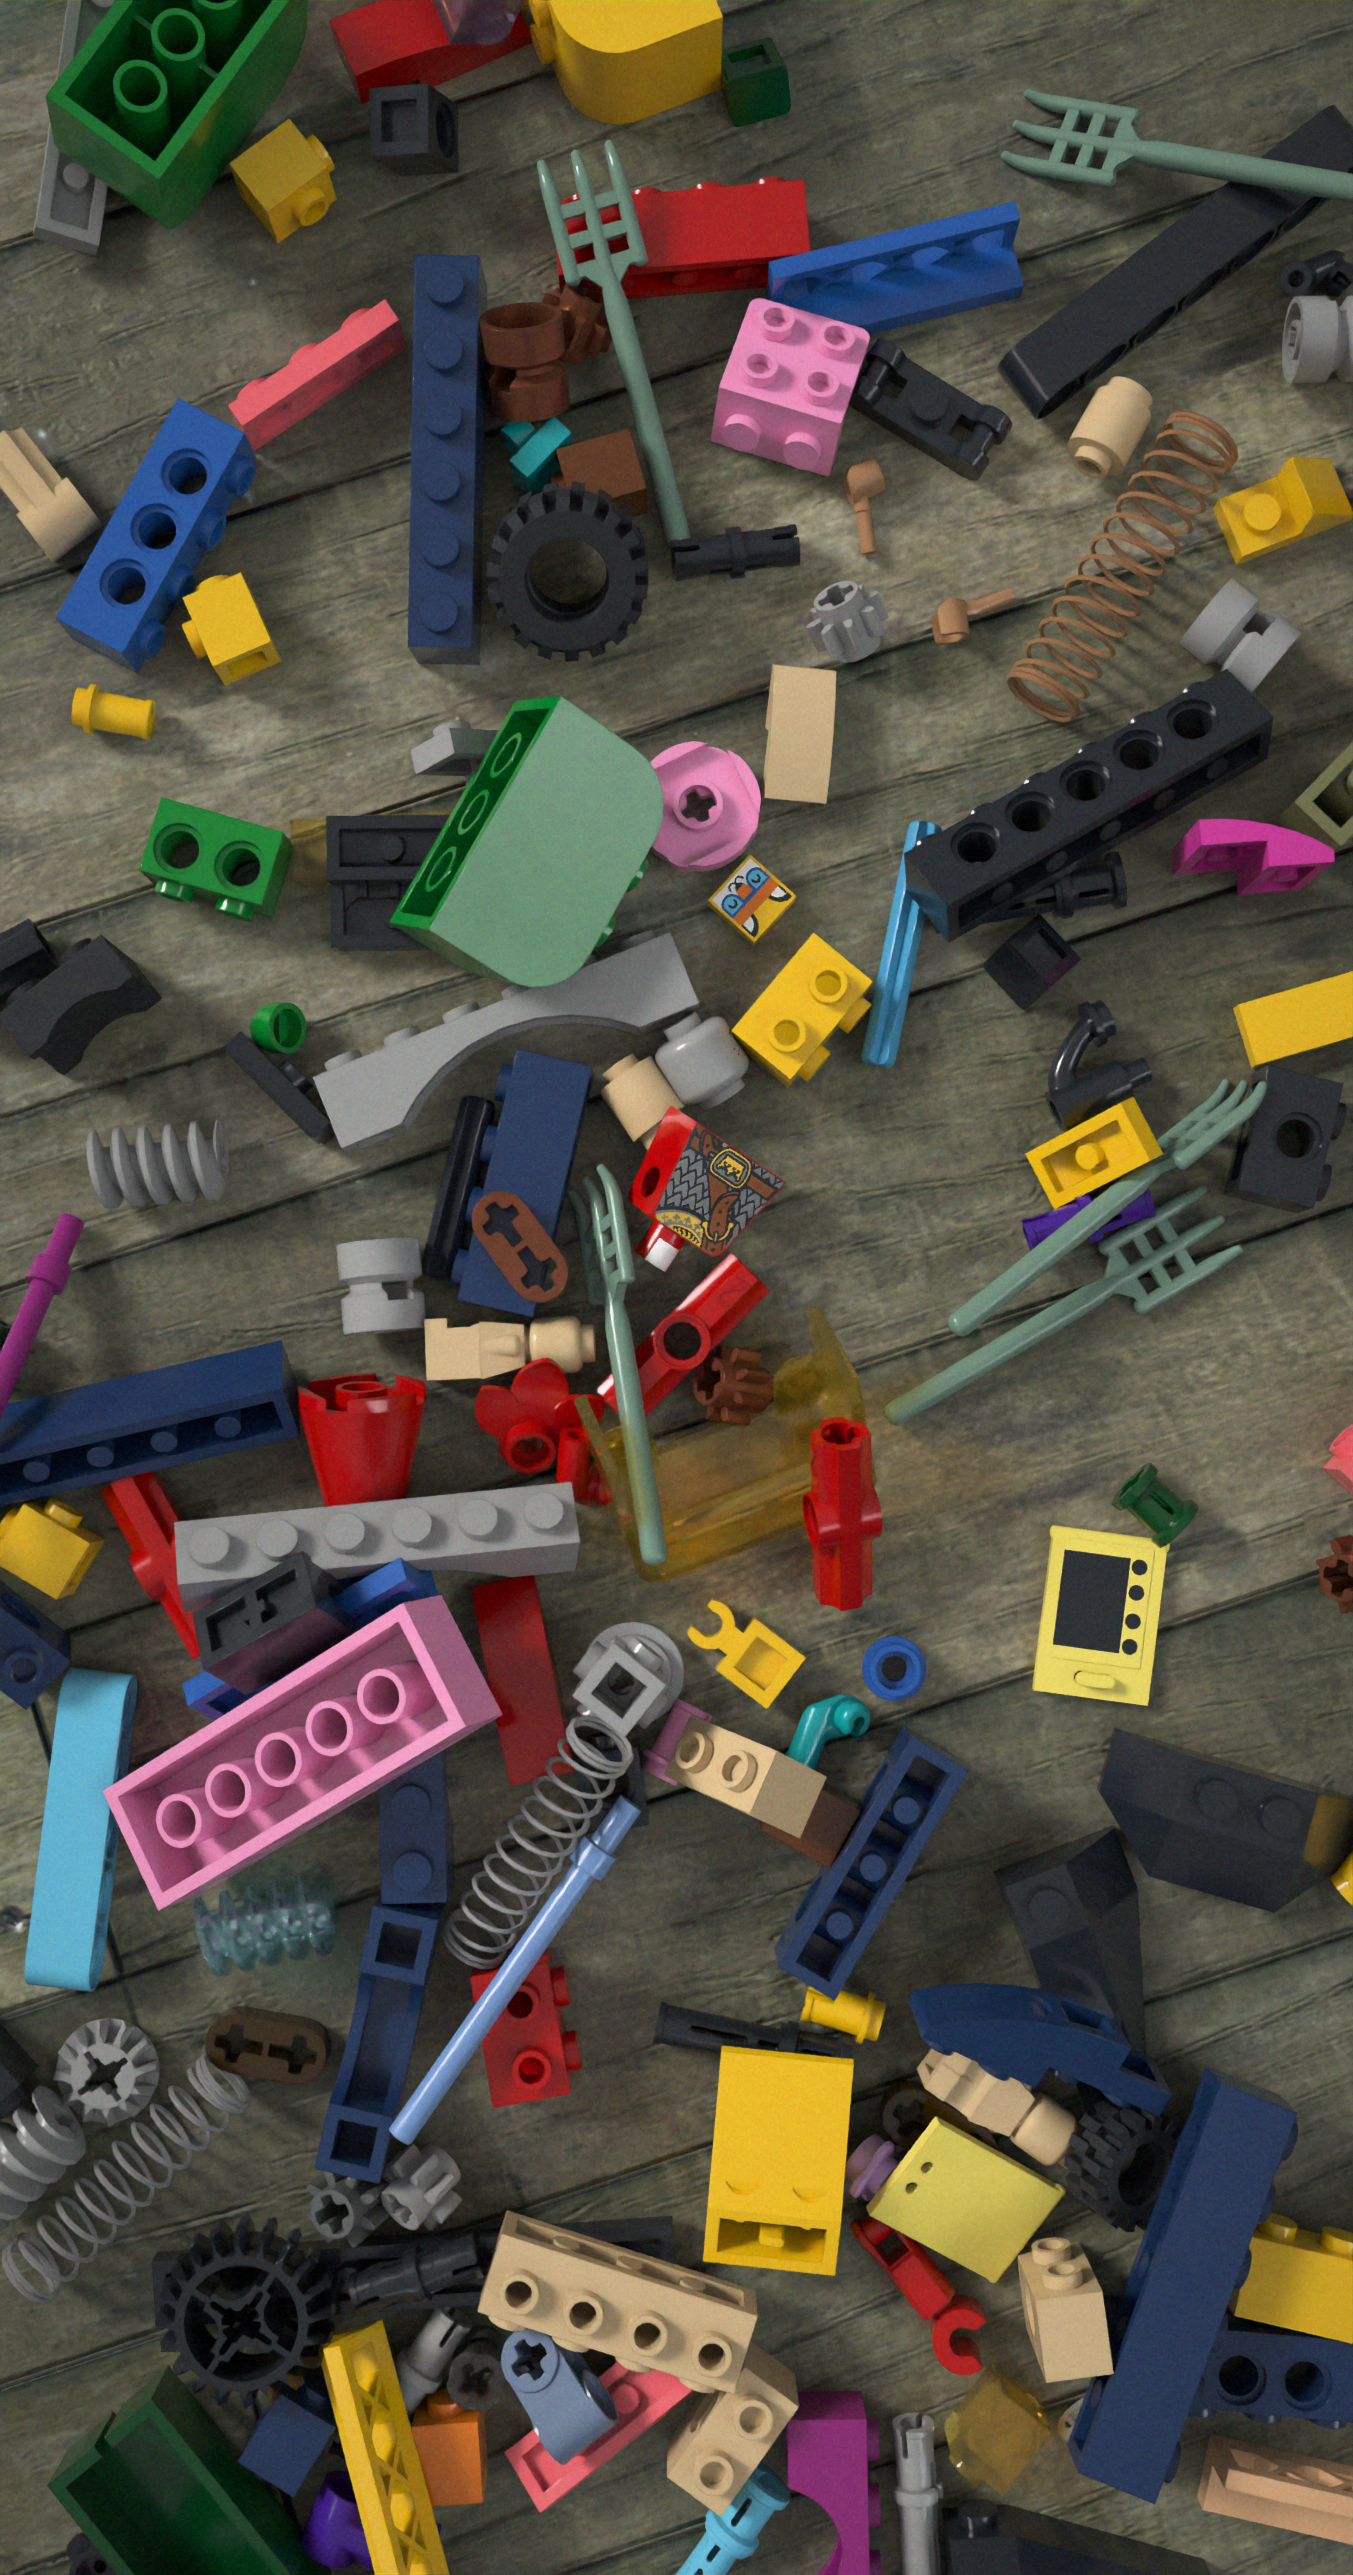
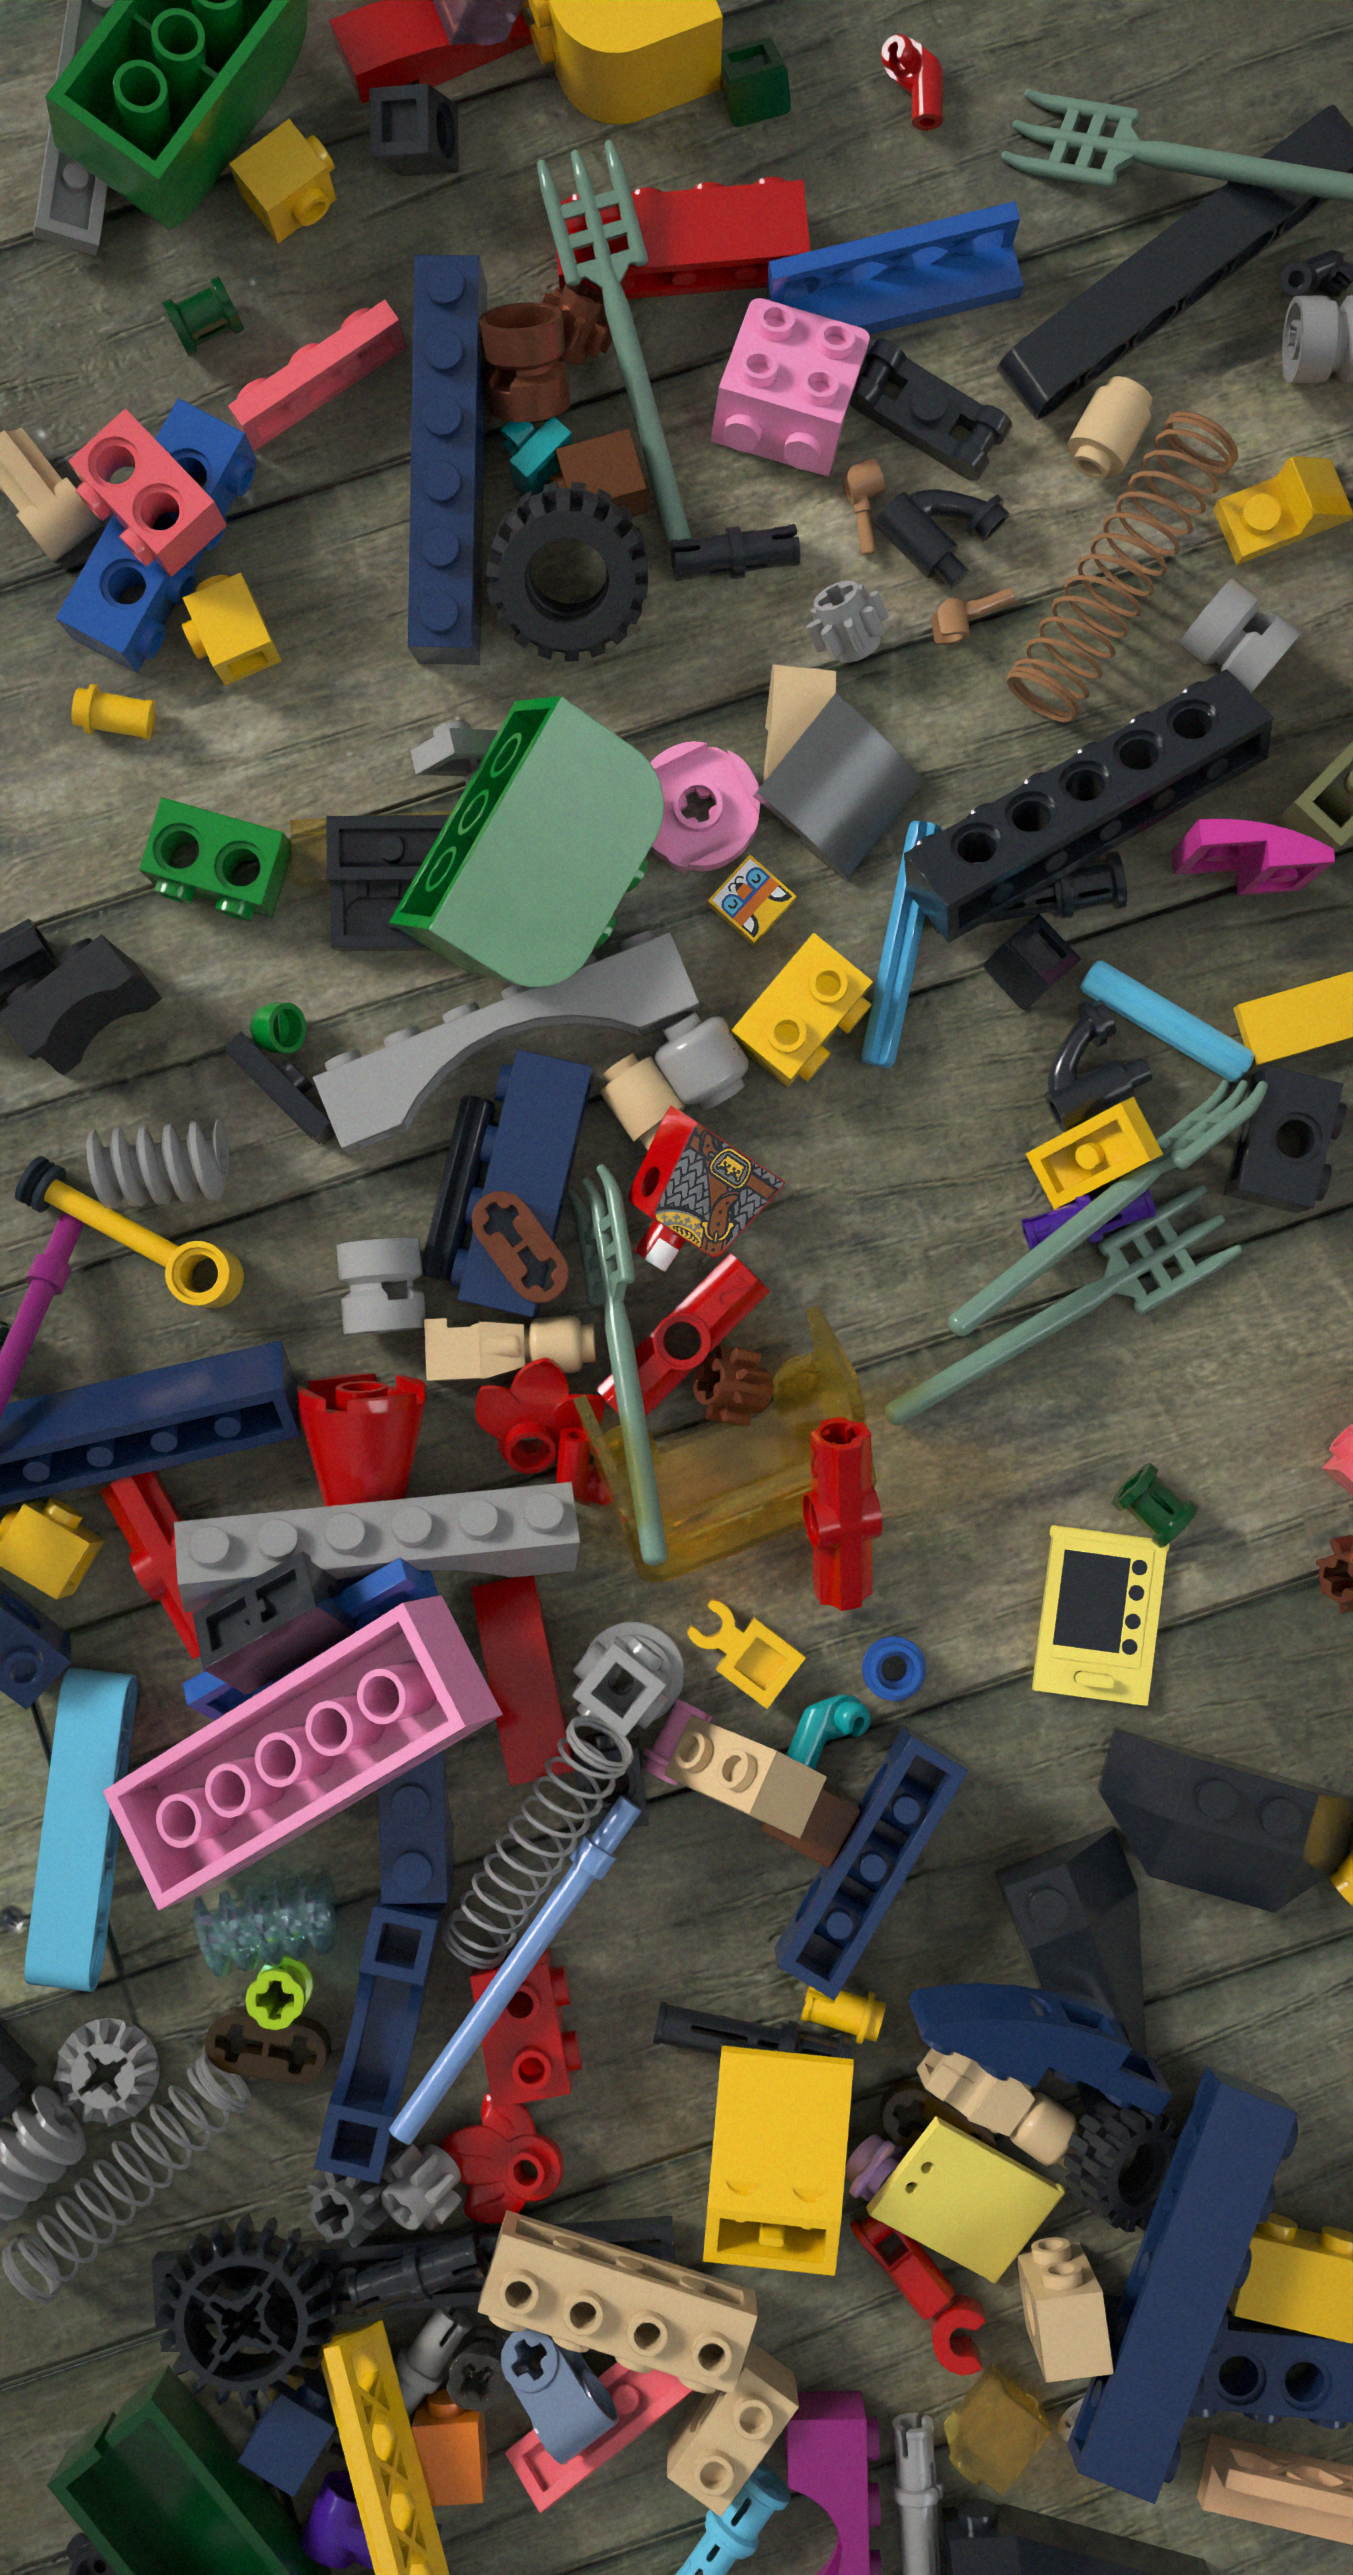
(44, 1186): none -> yellow piece
(153, 489): none -> coral brick
(203, 316): none -> dark green bush
(265, 2004): none -> lime bush
(492, 2166): none -> red plate
(840, 786): none -> dark grey slope
(919, 75): none -> red arm
(923, 542): none -> black plant
(1167, 1021): none -> medium azure axle

